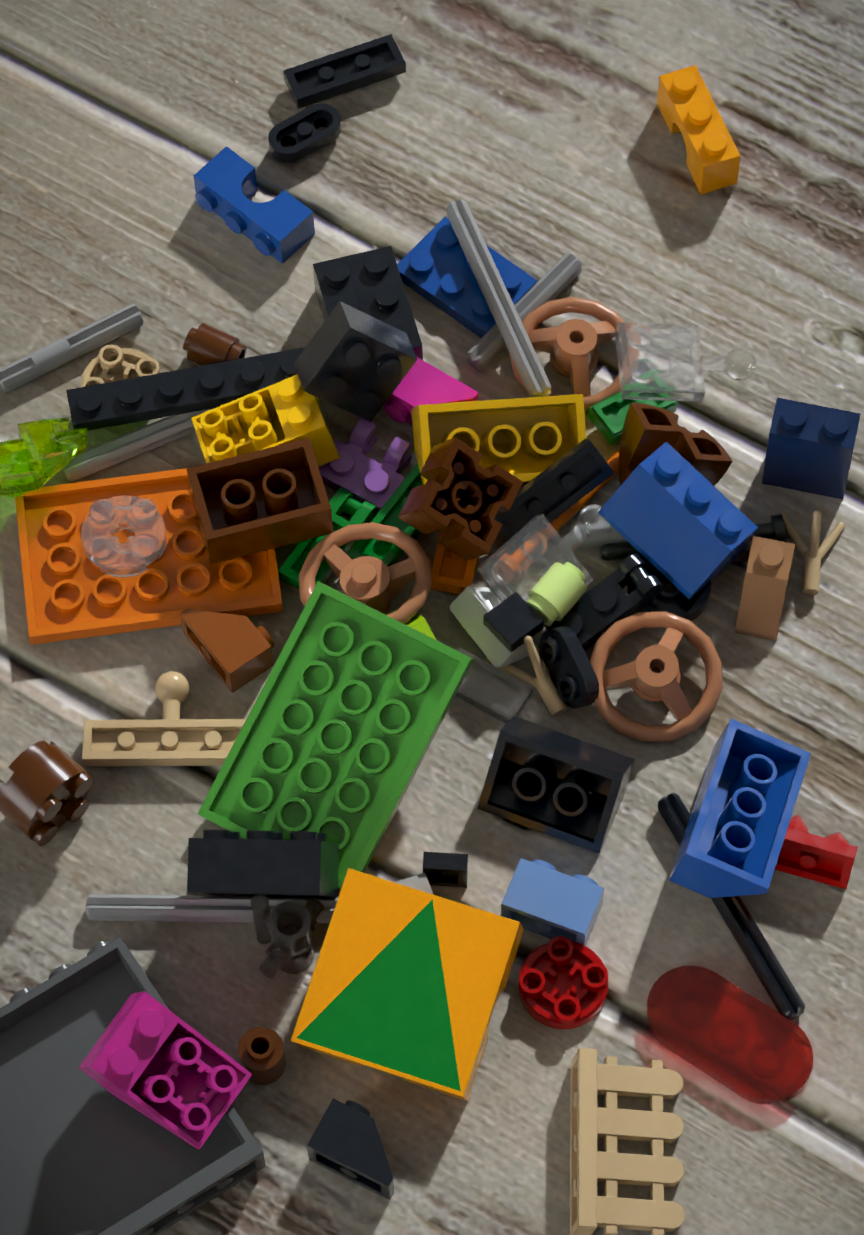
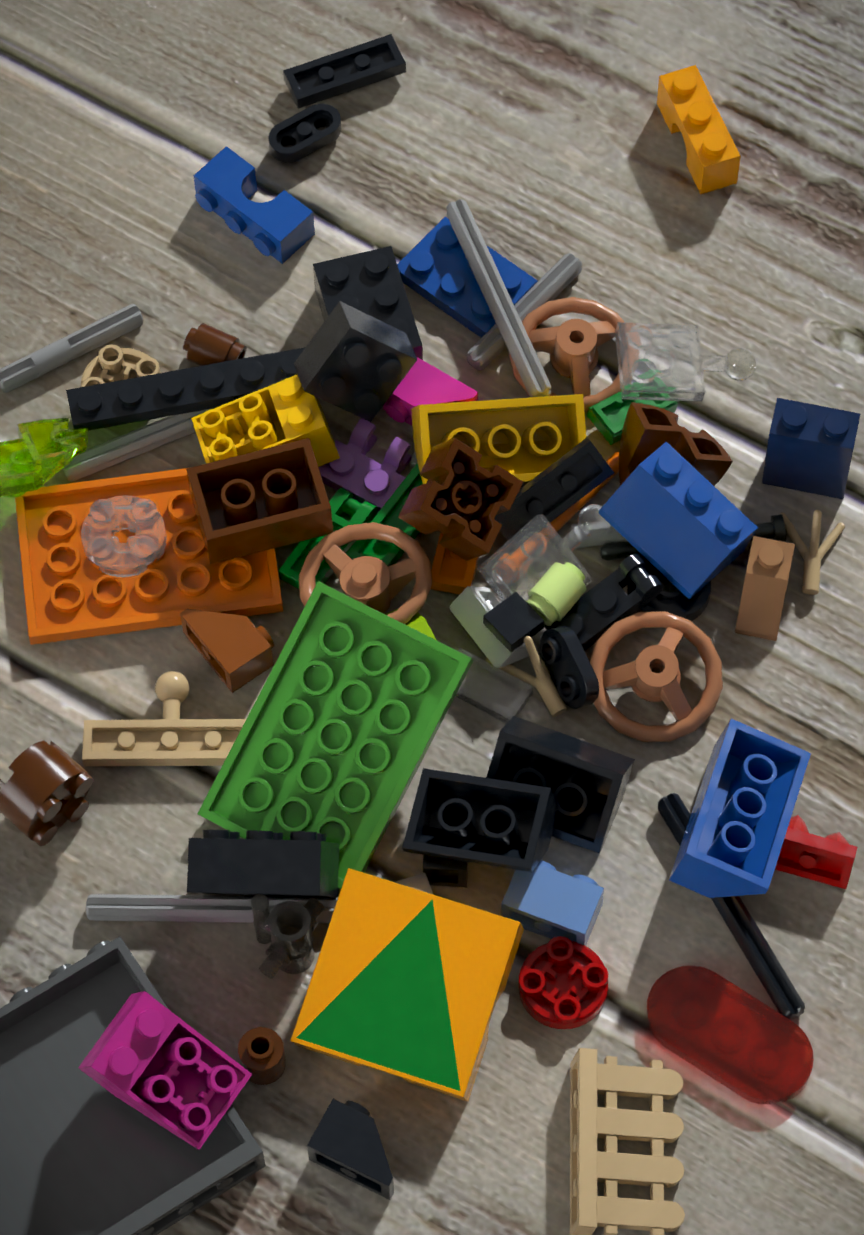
(481, 820): none -> black slope

